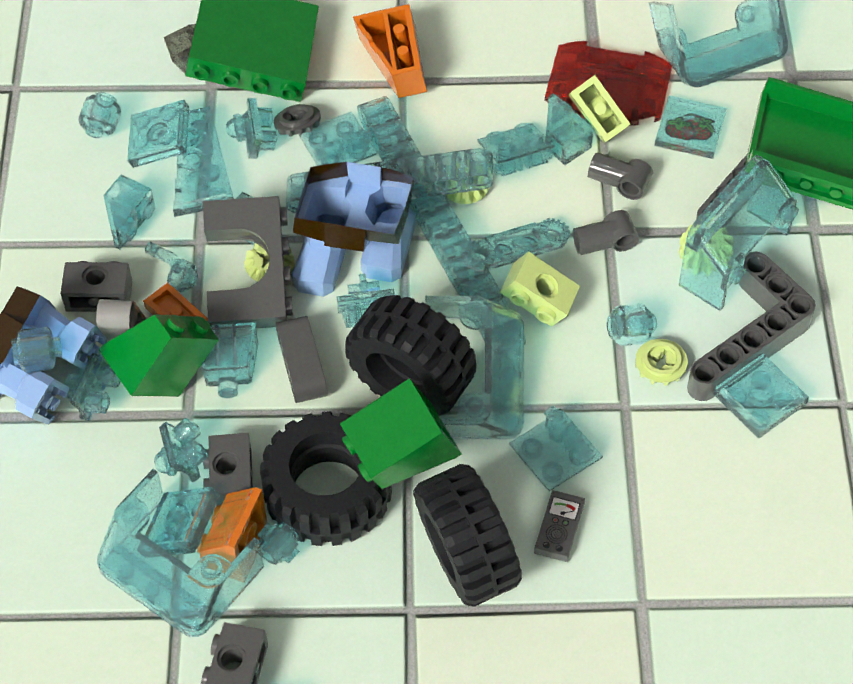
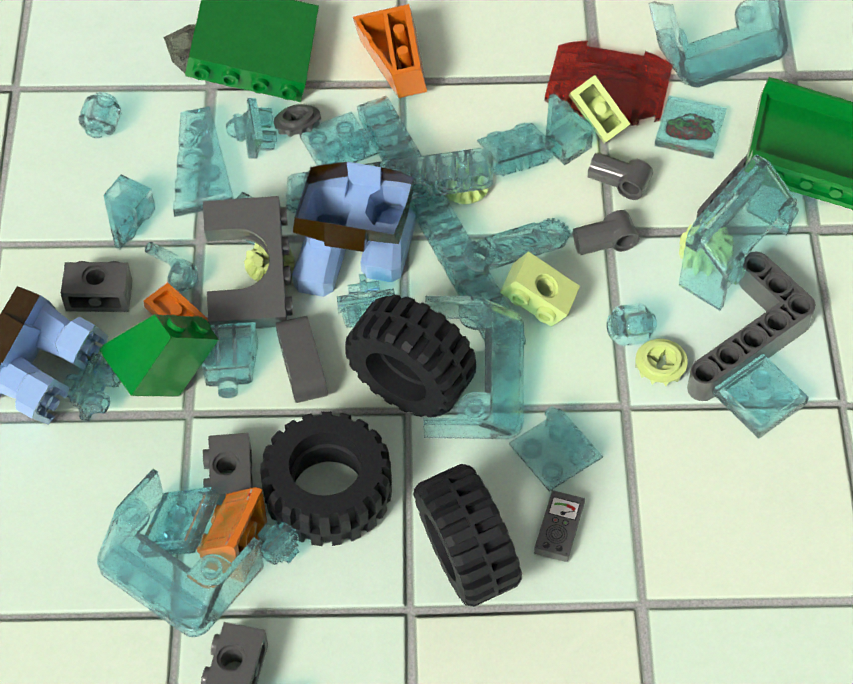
(36, 349): clear light blue head -> none
(117, 316): light grey beam -> none
(158, 133): clear light blue plate -> none
(180, 450): clear light blue hips -> none
(398, 436): green slope -> none

